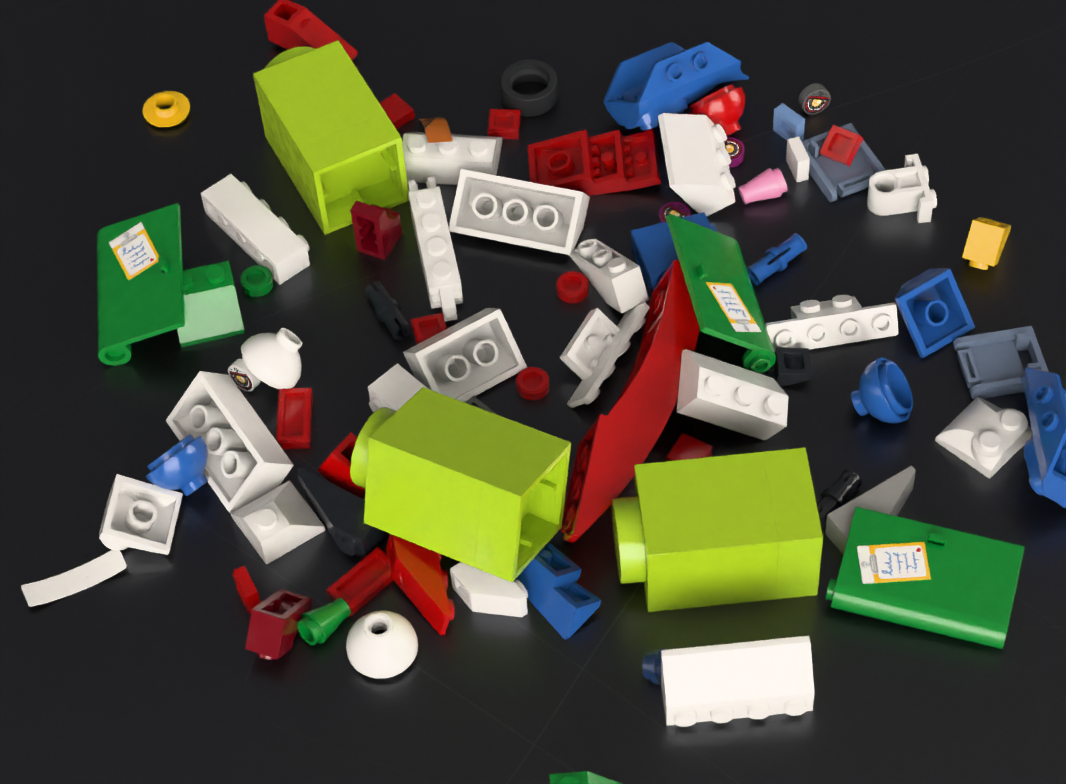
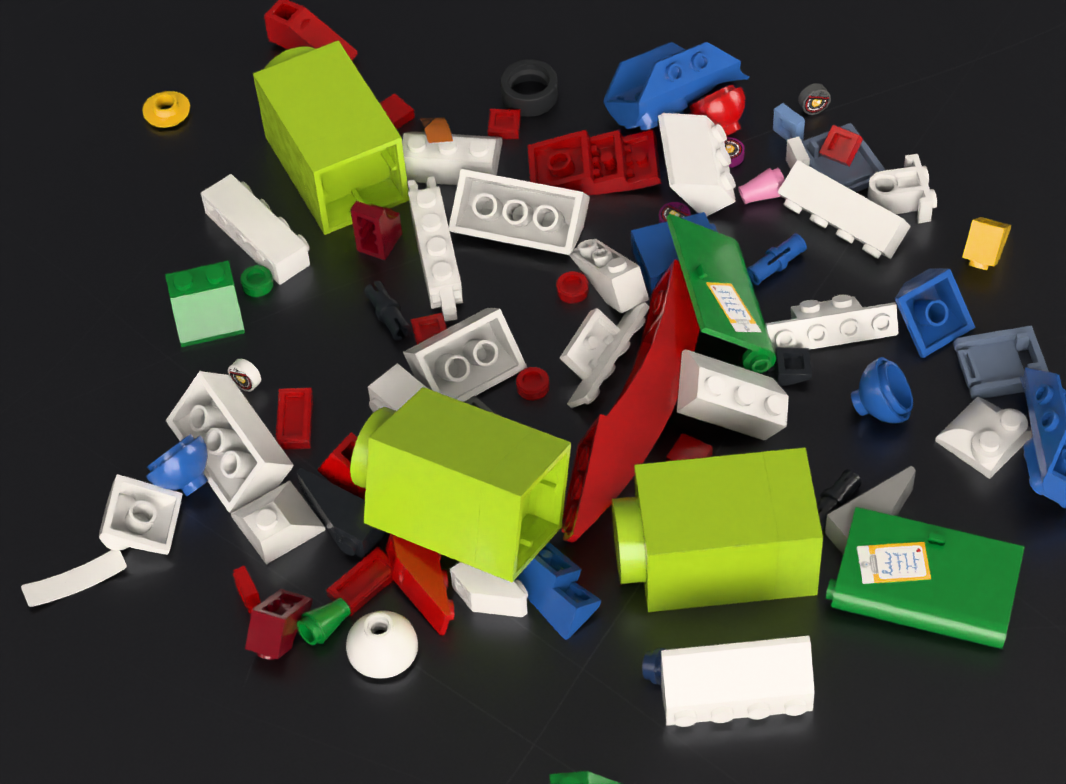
(139, 281): green door -> none
(274, 358): white piece -> none
(844, 210): none -> white brick

